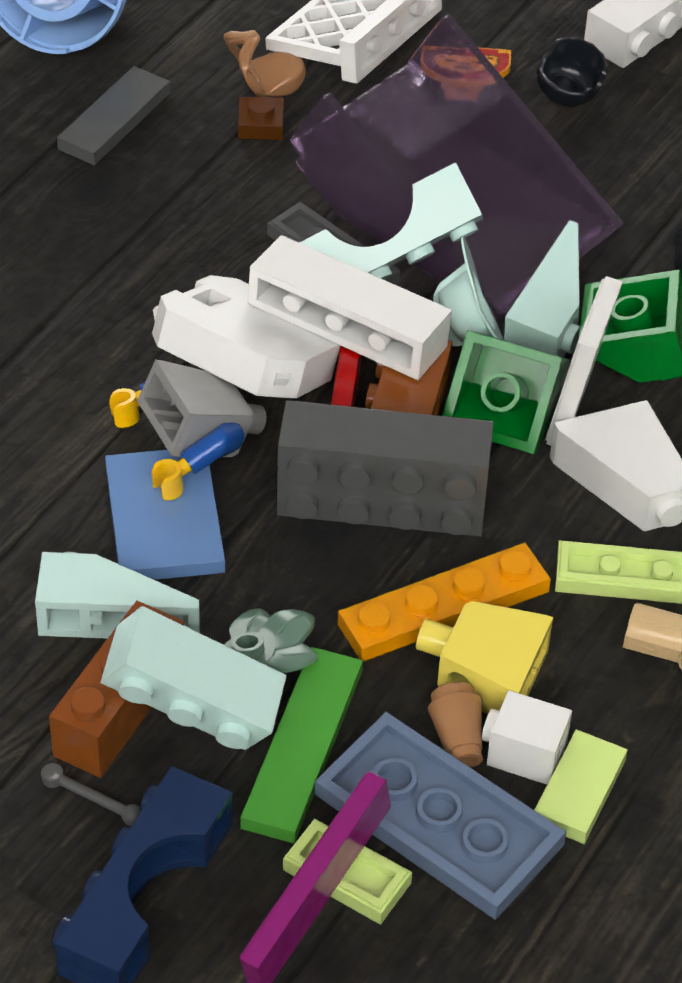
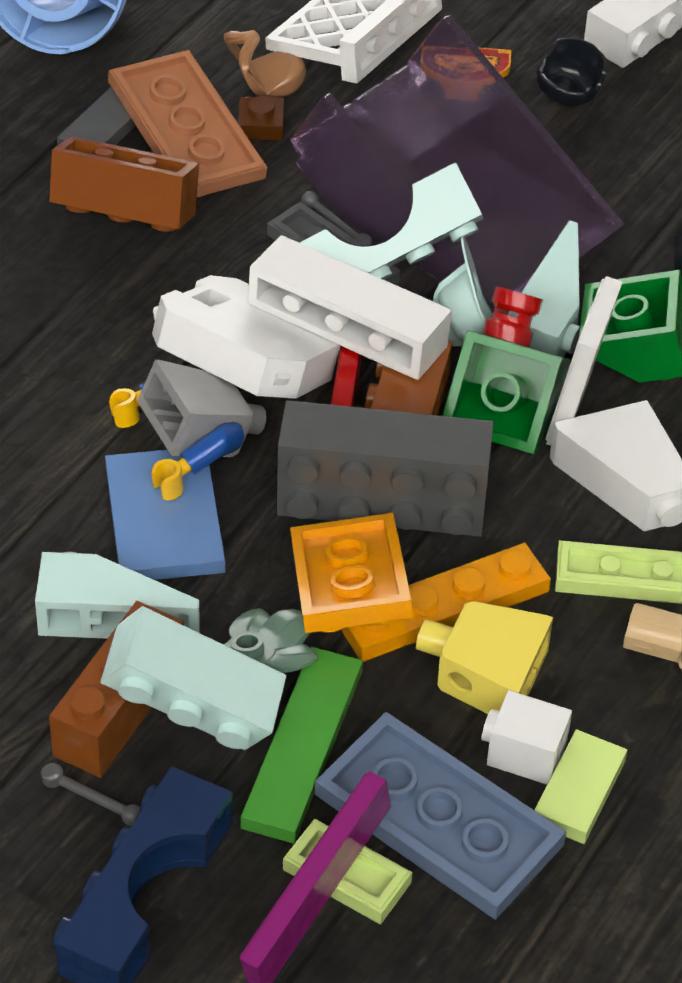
(124, 183): none -> dark orange brick
(187, 120): none -> nougat tile
(312, 201): none -> dark grey hinge
(350, 573): none -> light orange plate
(458, 721): medium nougat cone -> none
(511, 328): none -> red wheel

